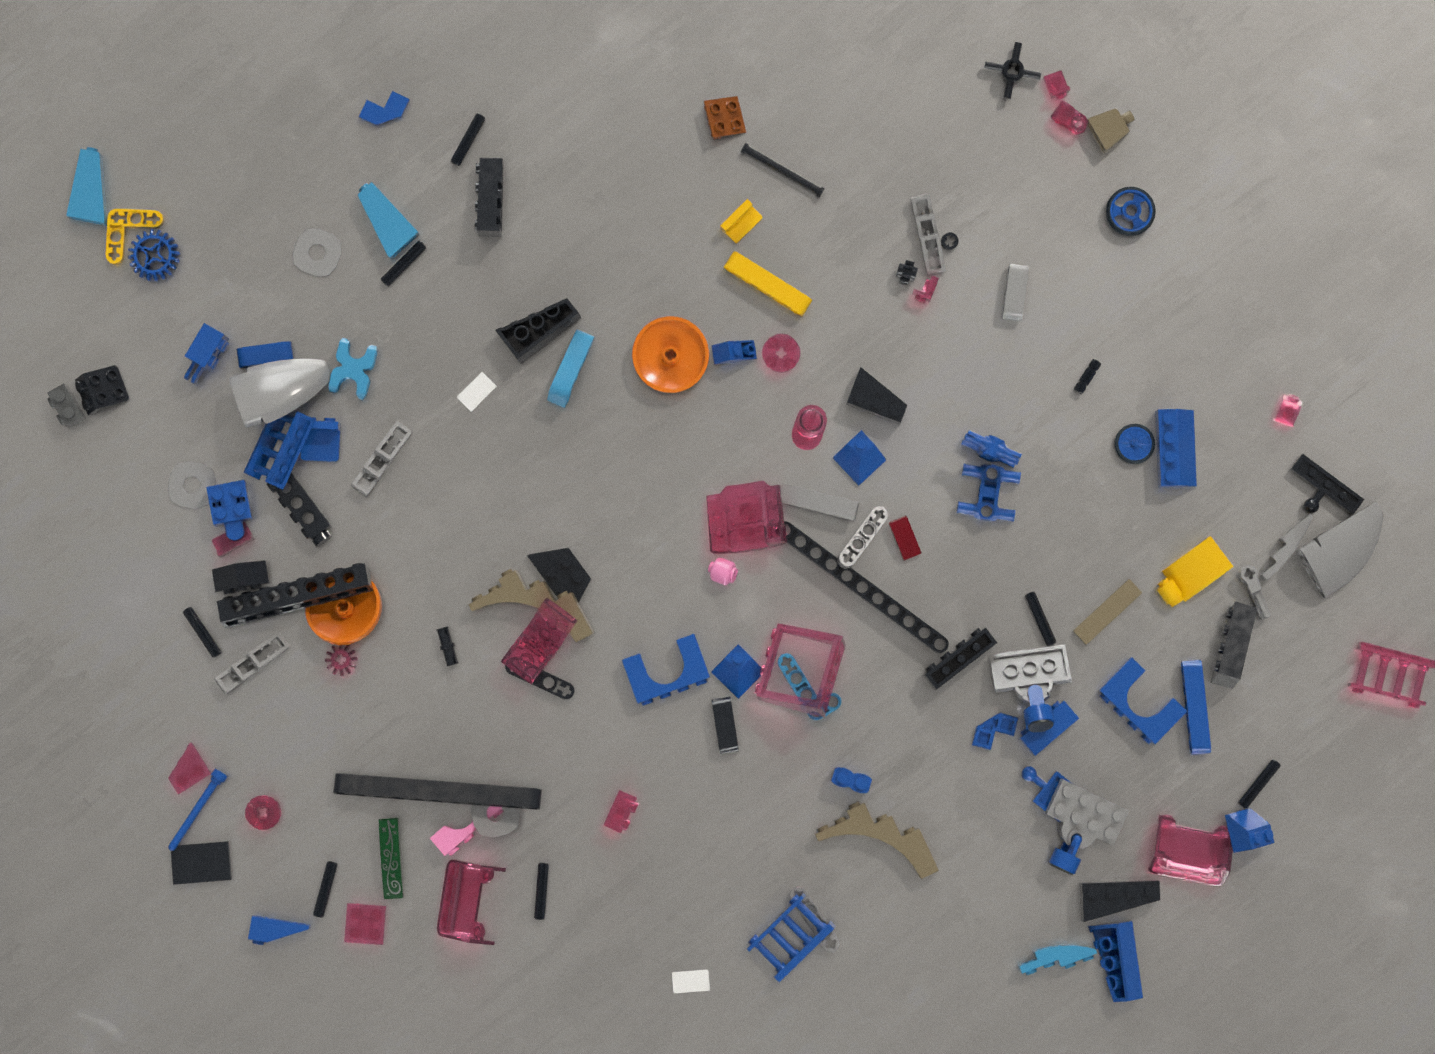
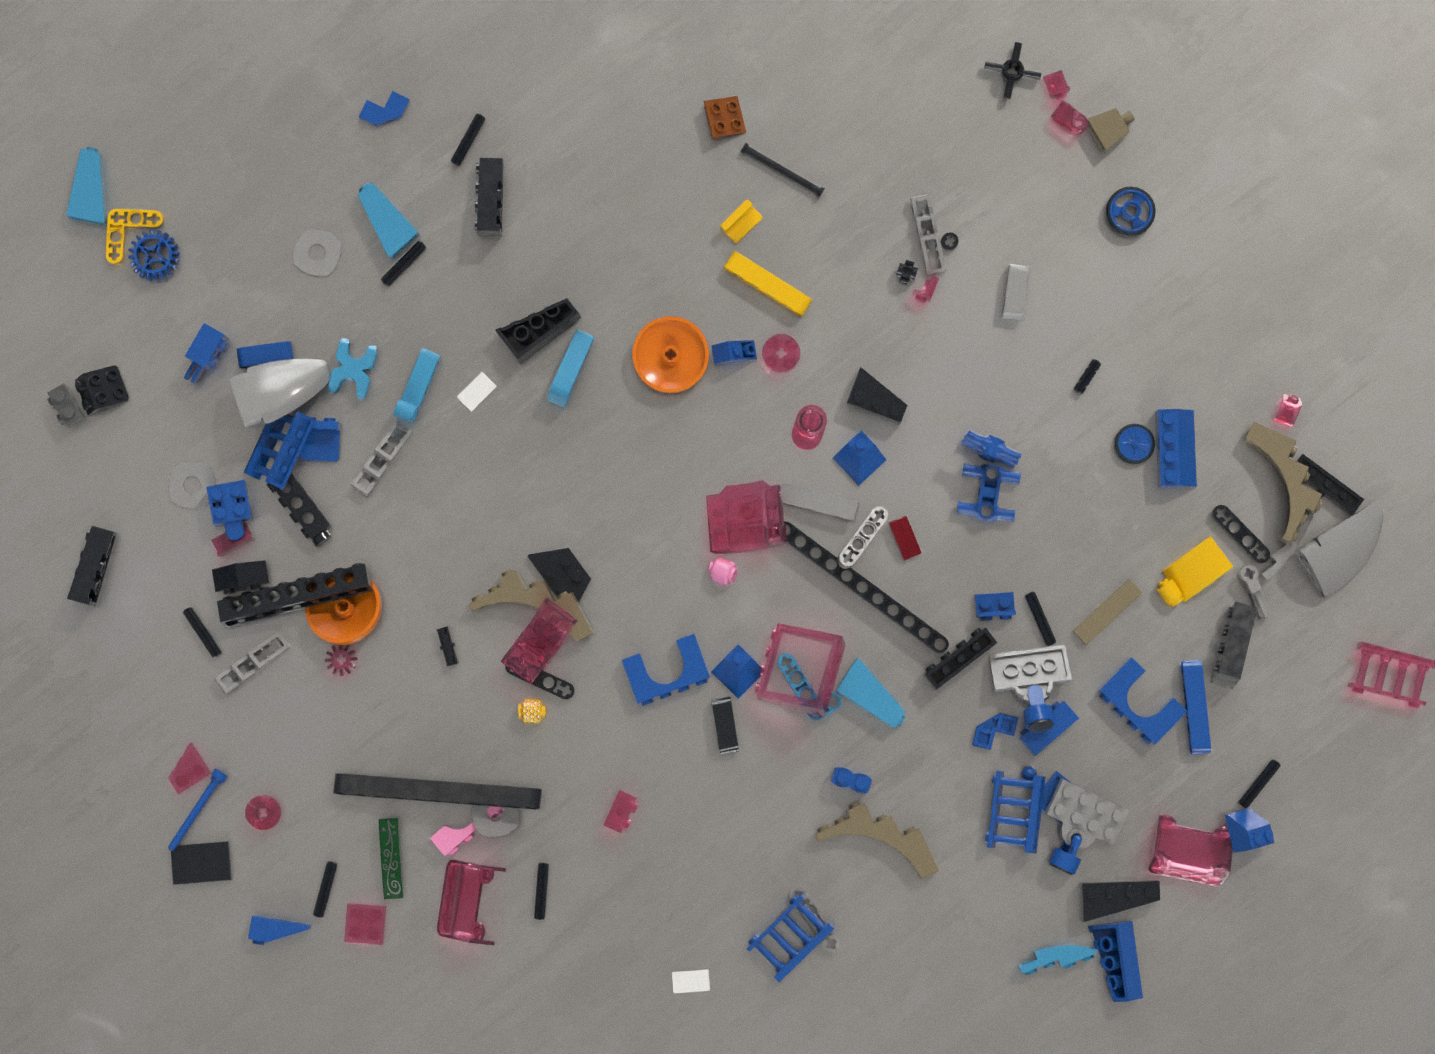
(92, 566): none -> black wedge
(417, 386): none -> dark azure beam
(531, 711): none -> yellow head
(867, 692): none -> dark azure slope
(995, 605): none -> blue bracket
(1031, 823): none -> blue fence
(1238, 536): none -> black beam
(1278, 450): none -> dark tan arch

